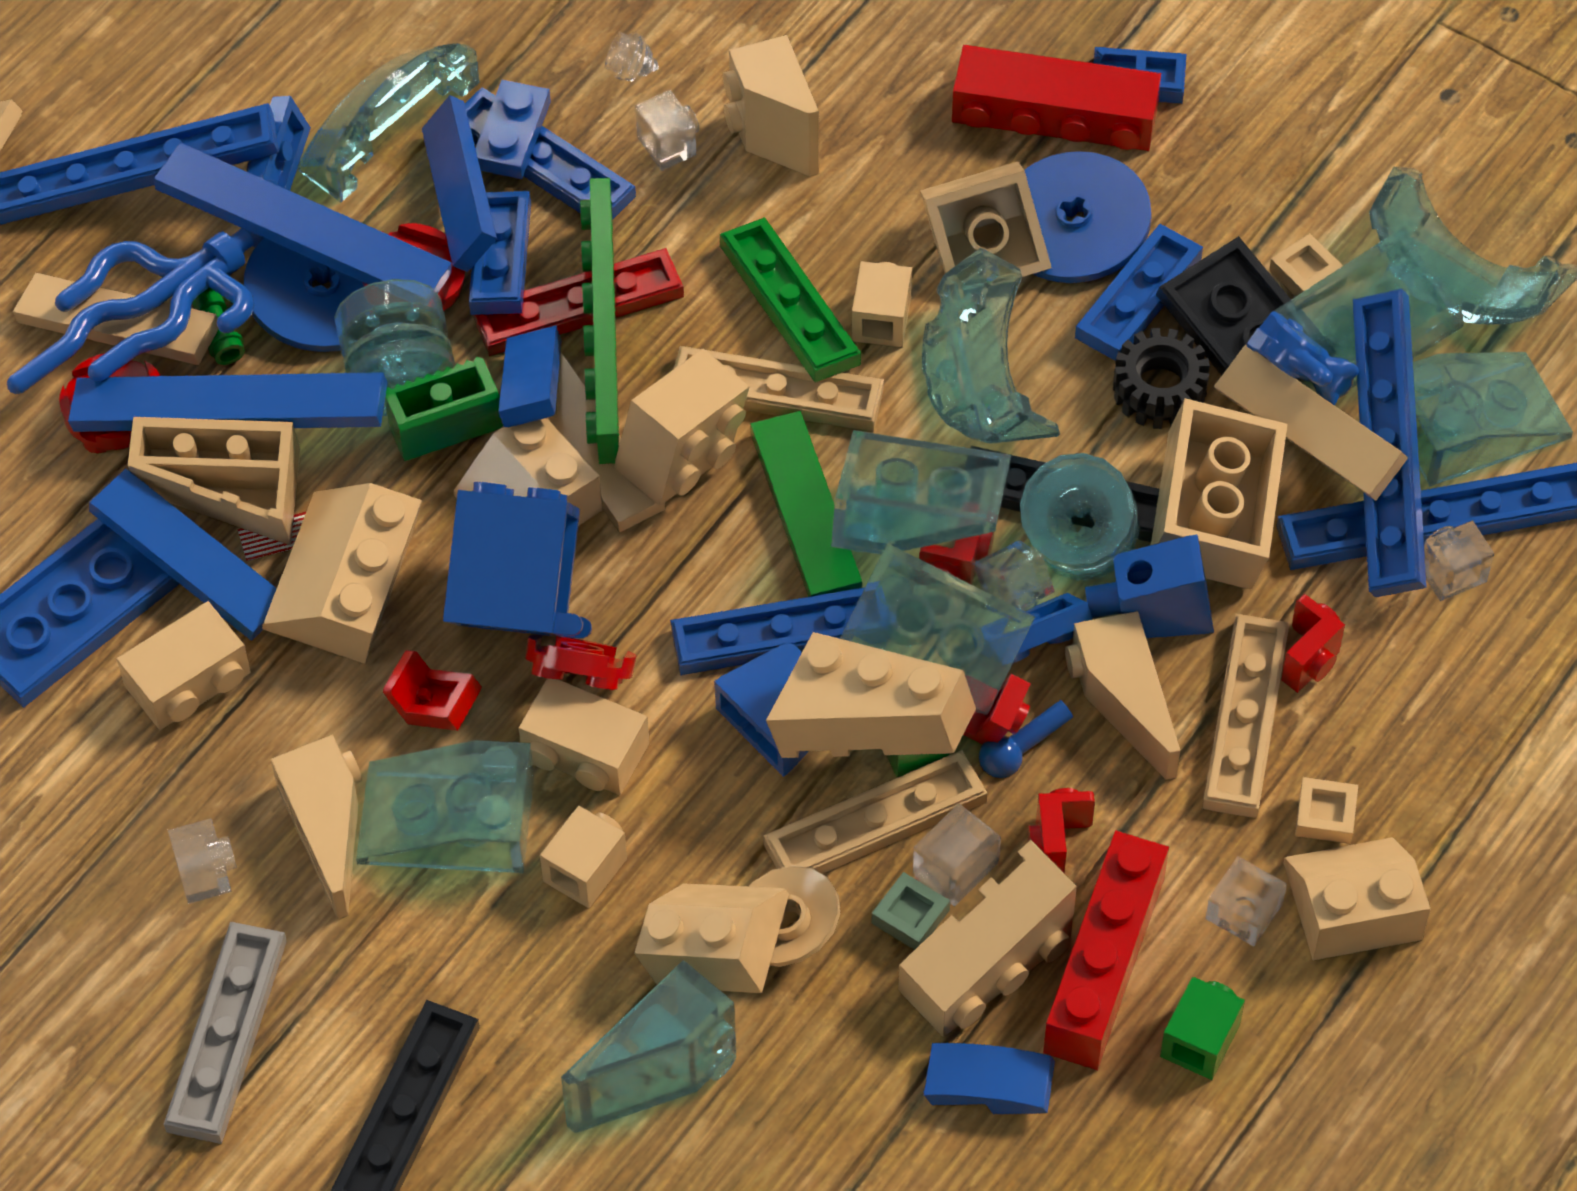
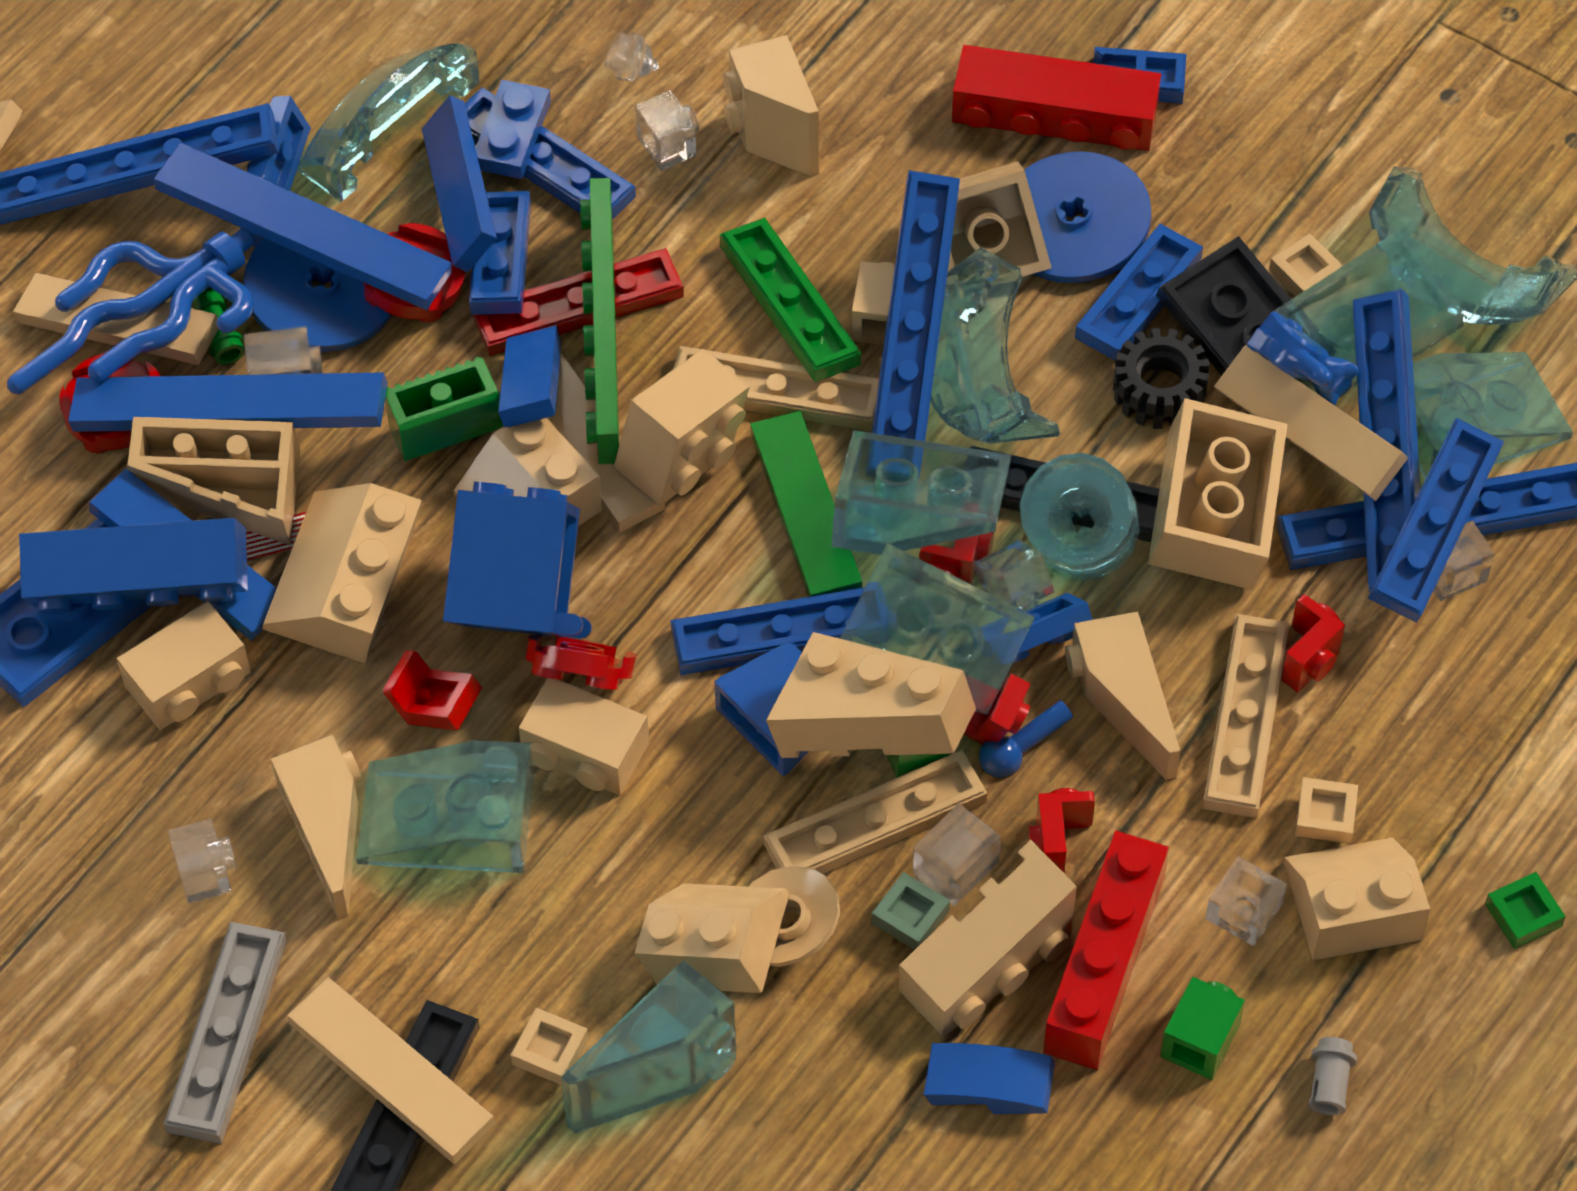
(133, 564): none -> blue brick
(282, 353): none -> clear brick
(391, 1070): none -> tan tile
(394, 330): clear light blue wheel -> none
(549, 1046): none -> tan plate
(584, 855): tan brick -> none
(915, 306): none -> blue tile
(1160, 583): blue torso -> none
(1331, 1075): none -> light grey pin
(1436, 520): none -> blue tile
(1525, 910): none -> green tile

